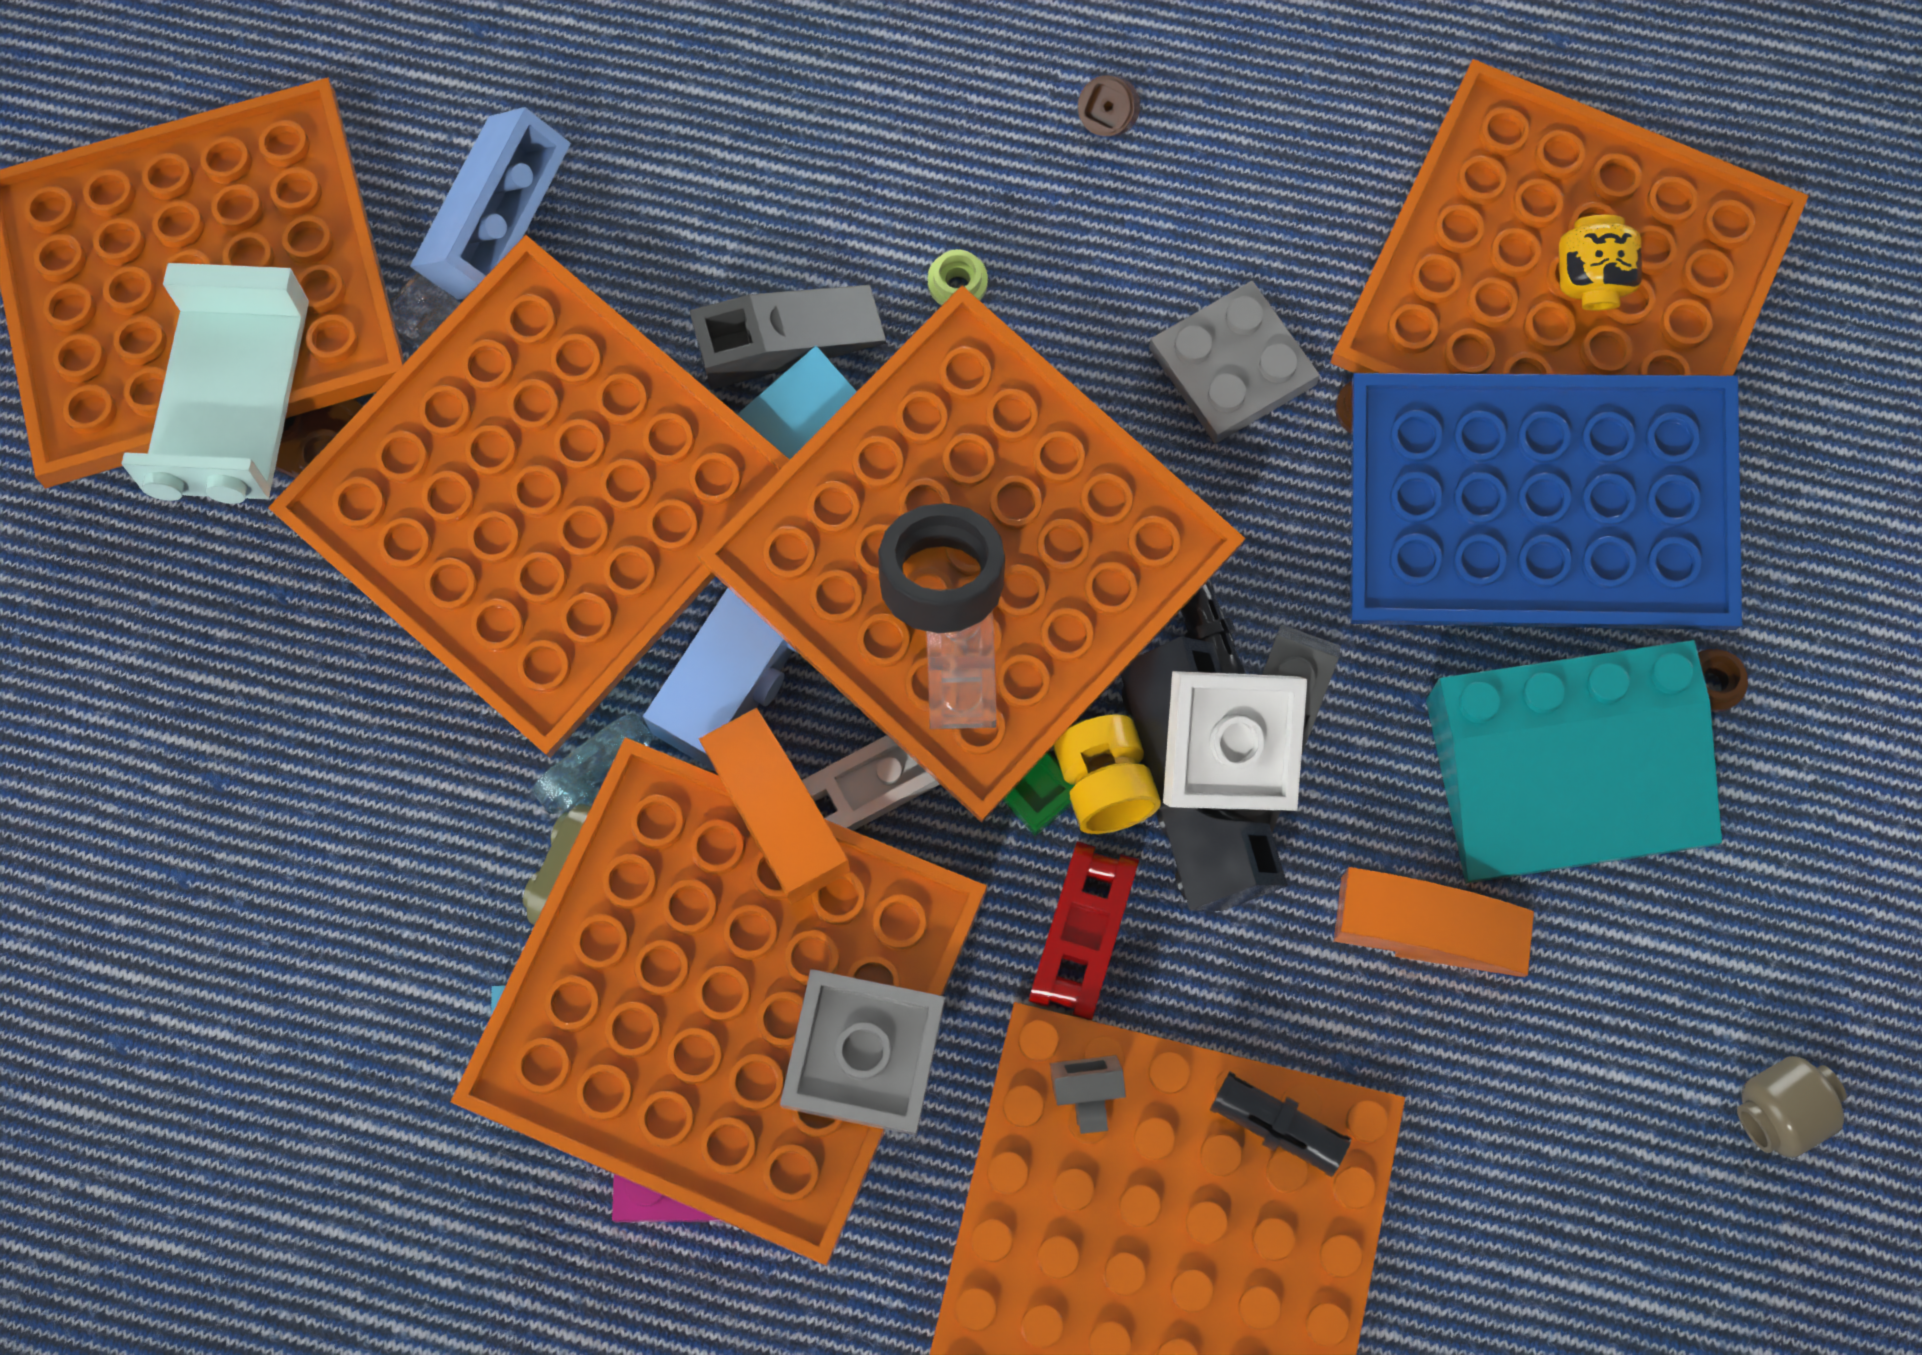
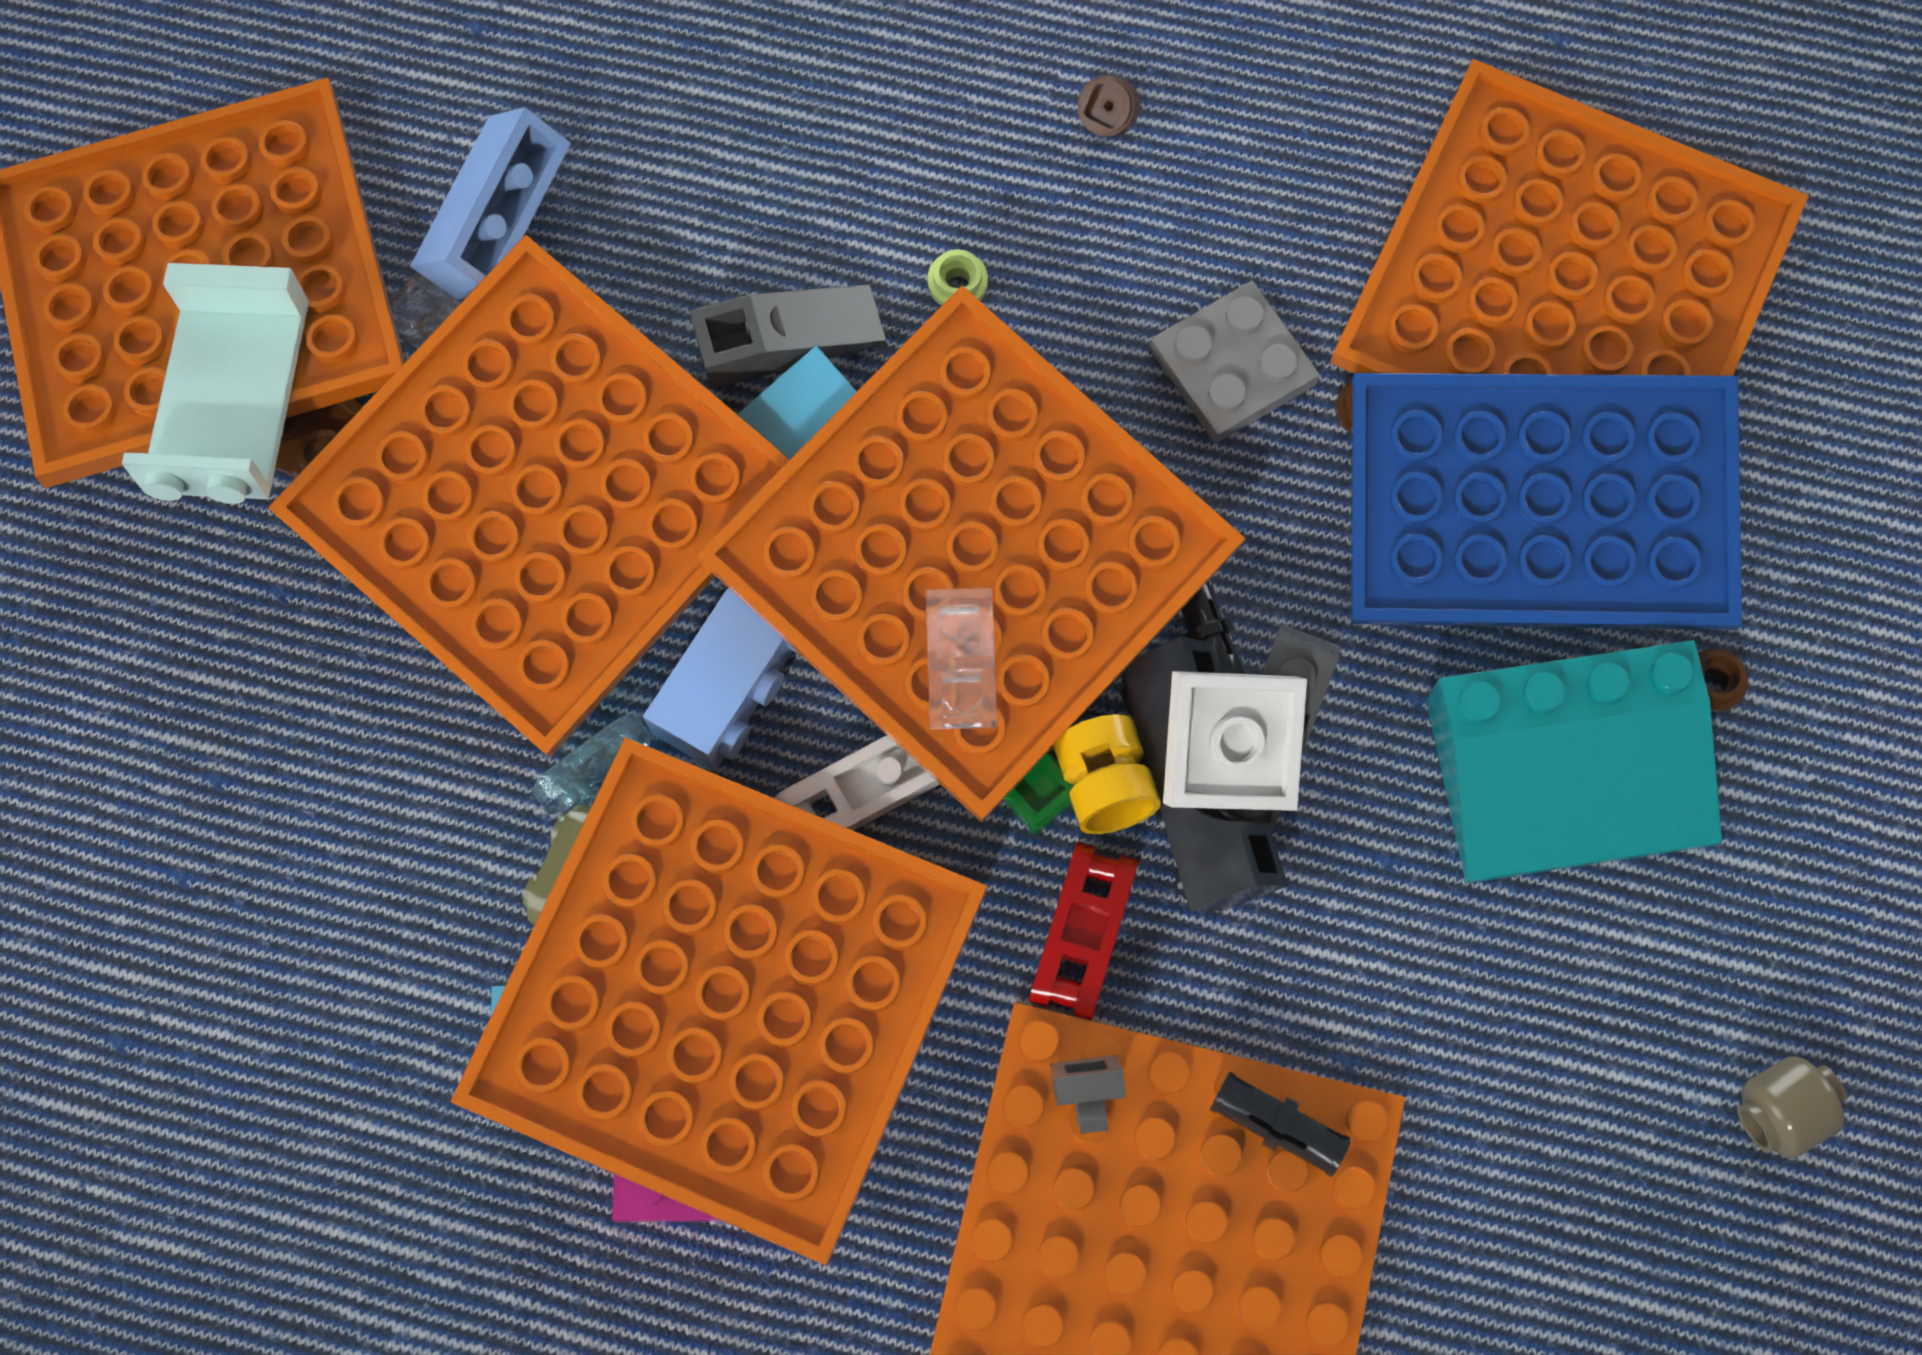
(775, 805): orange slope -> none
(863, 1052): light grey plate -> none
(939, 527): black tyre -> none
(1433, 922): orange slope -> none
(1600, 261): yellow head -> none

